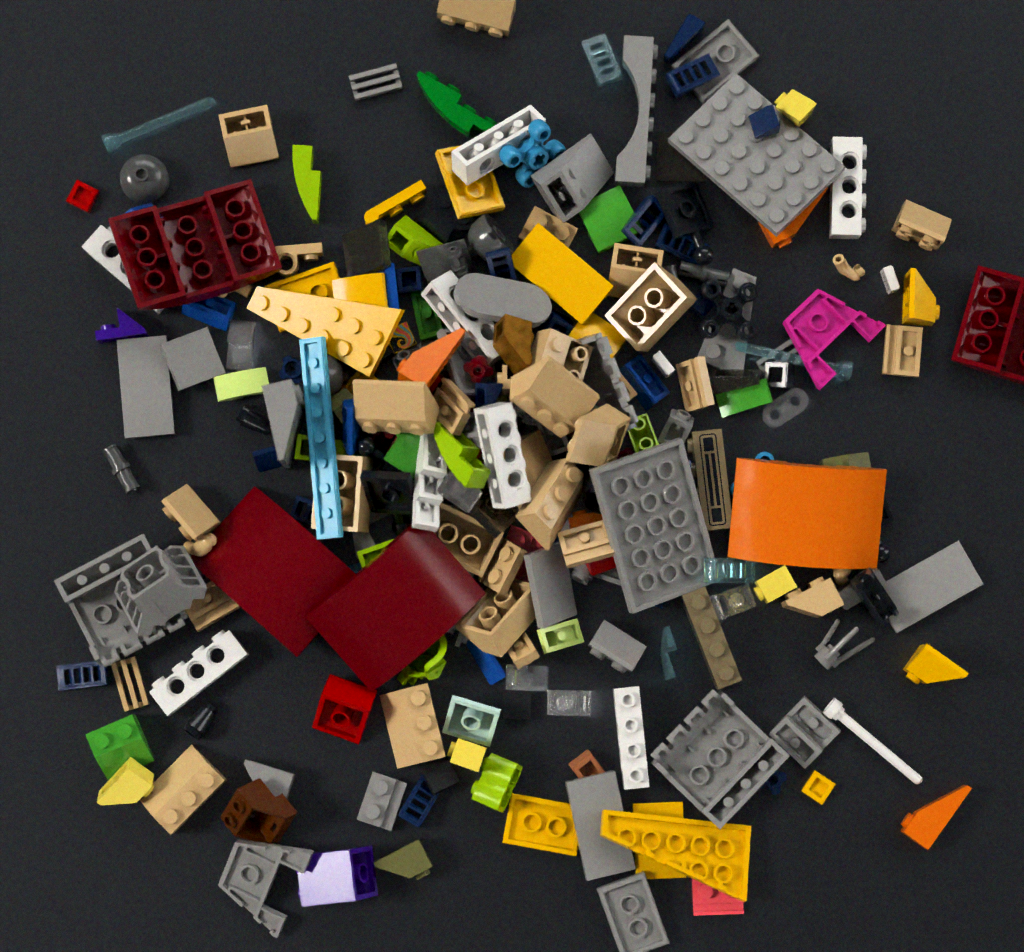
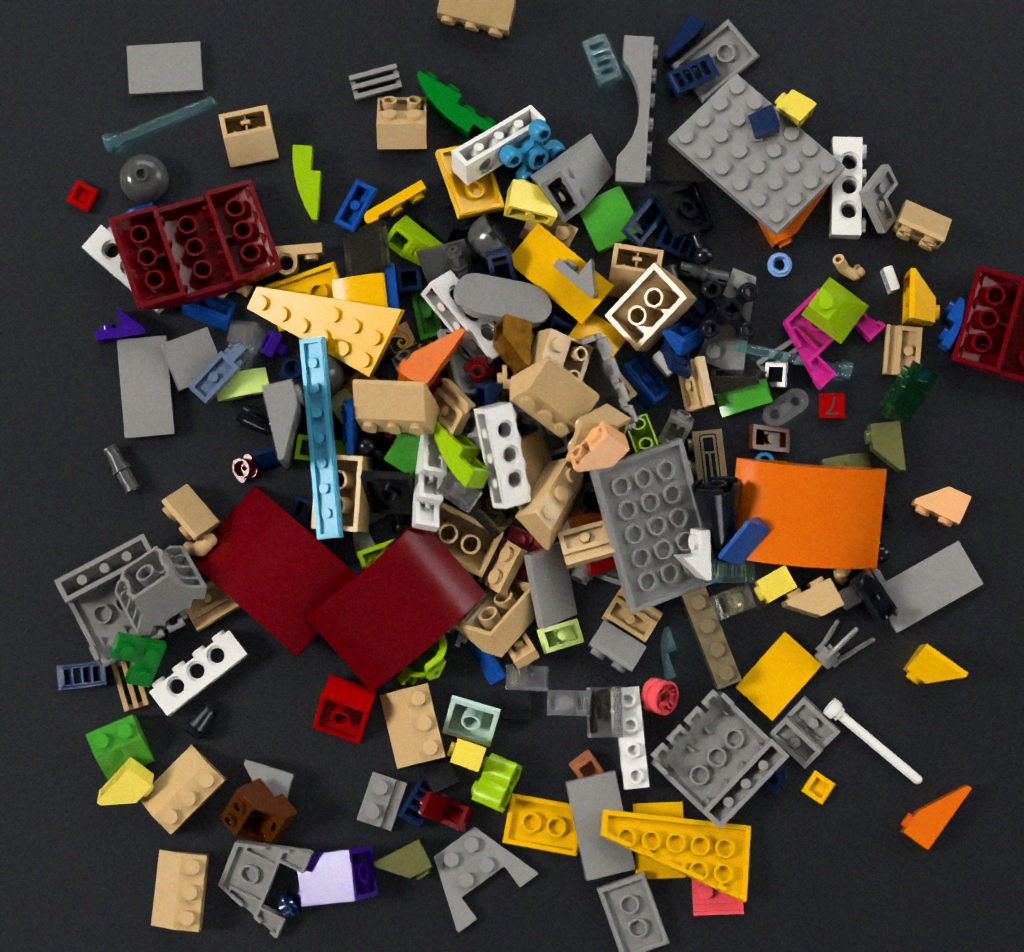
(143, 654): none -> green plate
(165, 68): none -> light grey tile
(180, 890): none -> tan slope
(218, 373): none -> sand blue hinge
(238, 468): none -> plate
(271, 345): none -> dark purple tile
(289, 905): none -> dark blue plate
(355, 206): none -> blue slope
(401, 122): none -> tan slope
(445, 810): none -> dark red bracket
(471, 862): none -> light grey wing
(528, 203): none -> light yellow slope
(584, 280): none -> light grey slope
(600, 449): none -> light nougat slope
(606, 712): none -> clear smoke tile
(635, 625): none -> tan plate
(659, 696): none -> coral wheel
(677, 364): none -> dark blue slope
(683, 336): none -> blue slope
(699, 559): none -> white slope
(718, 507): none -> black cone
(744, 541): none -> blue slope
(769, 439): none -> reddish brown slope
(778, 676): none -> yellow tile
(782, 257): none -> light blue plate
(831, 406): none -> red tile
(835, 310): none -> lime slope
(875, 198): none -> light grey plate
(886, 443): none -> olive slope
(908, 392): none -> clear green slope
(945, 504): none -> light nougat slope
(953, 318): none -> blue slope

